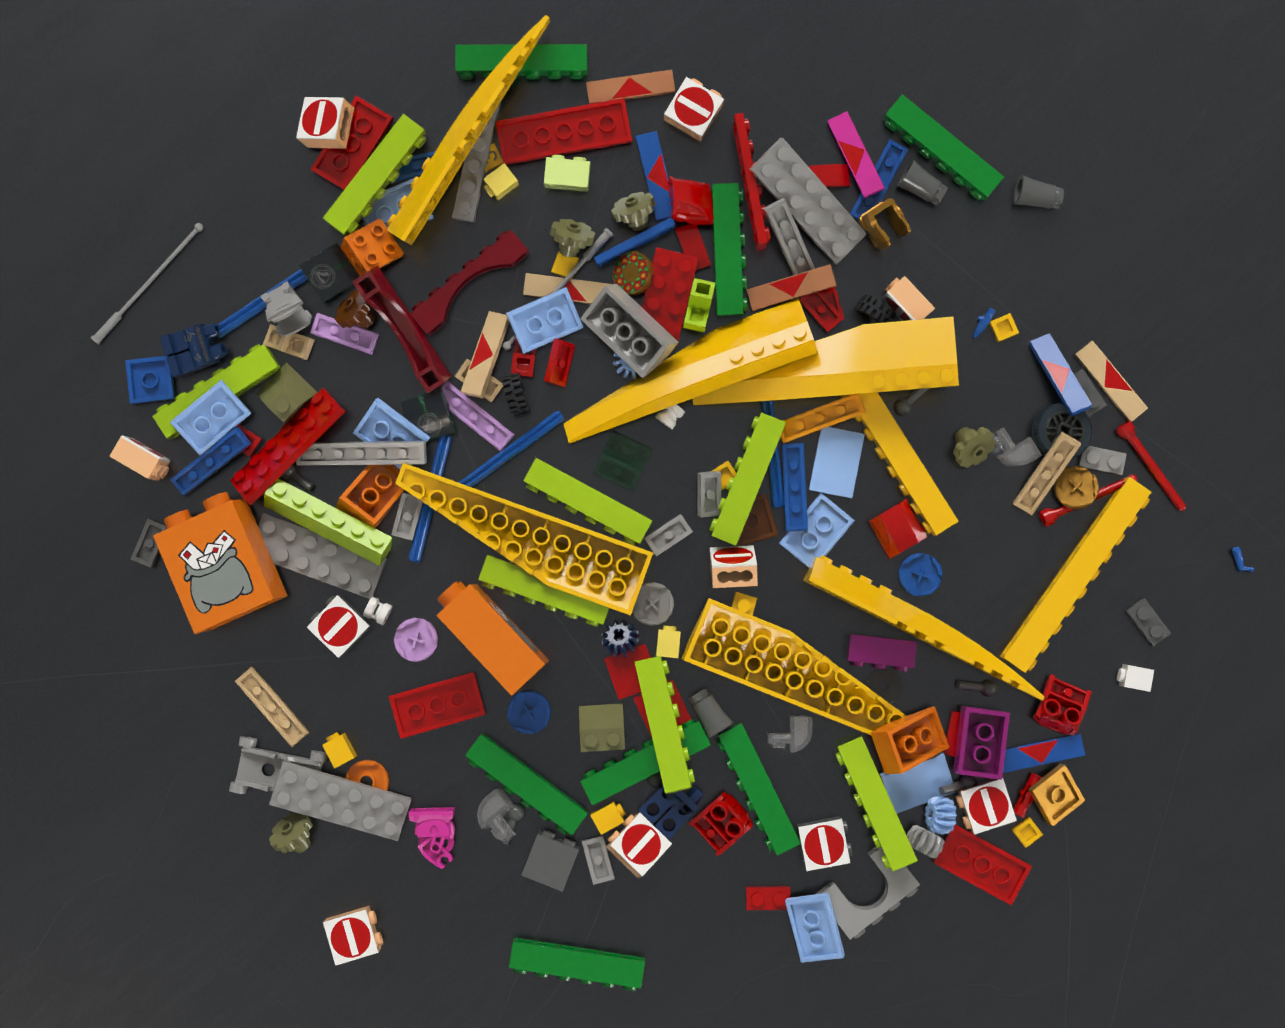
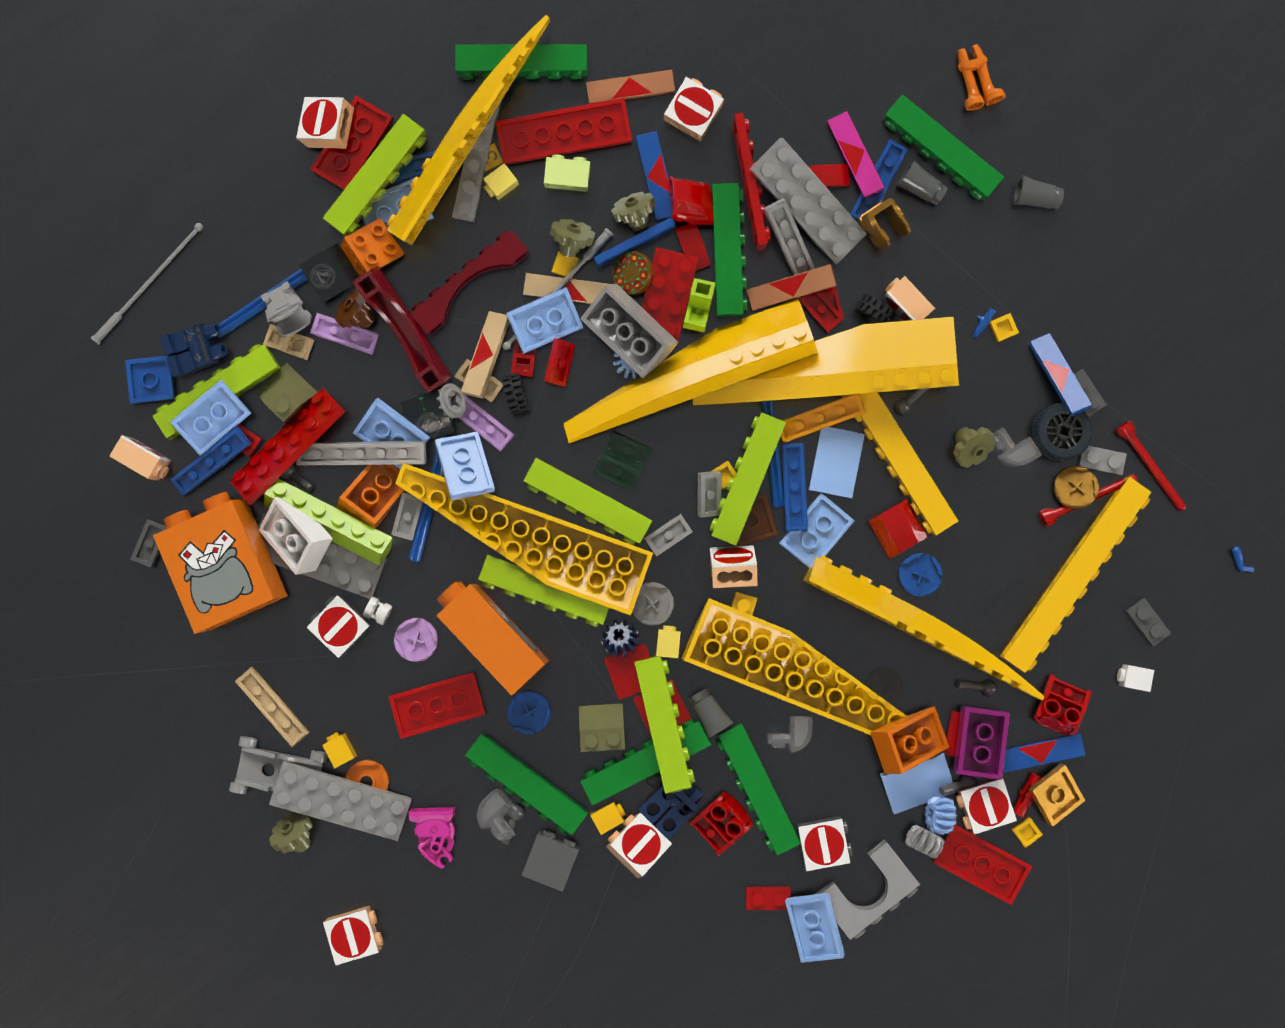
(295, 536): none -> white slope
(458, 401): none -> light grey gear
(464, 465): none -> light blue tile
(513, 449): blue axle -> none
(577, 963): green brick -> none
(598, 859): light grey plate -> none
(669, 416): white wheel -> none
(876, 804): lime brick -> none
(881, 652): magenta brick -> none
(979, 64): none -> orange piece
(1047, 473): tan tile -> none
(1111, 381): tan tile -> none

